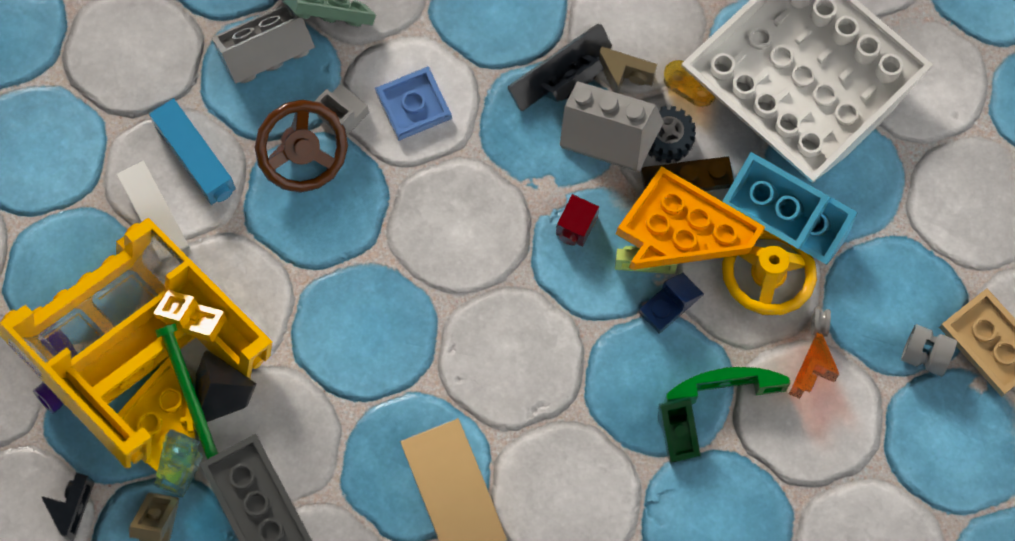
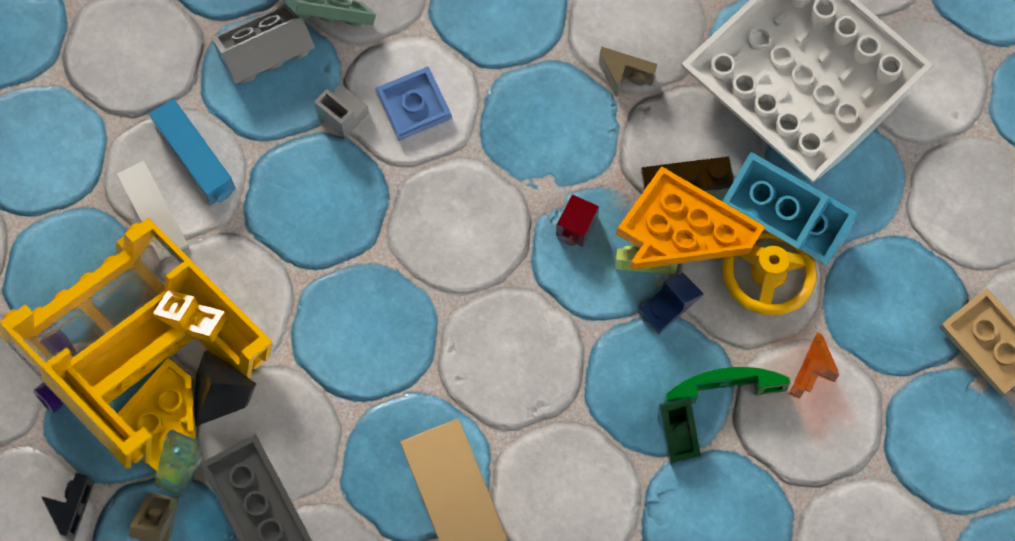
(187, 388): green bar -> none
(300, 145): reddish brown piece -> none
(562, 70): black bracket -> none
(609, 126): light grey slope -> none
(683, 133): black wheel -> none
(687, 86): clear yellow plate -> none
(820, 322): light grey bush -> none
(939, 354): light grey wheel -> none

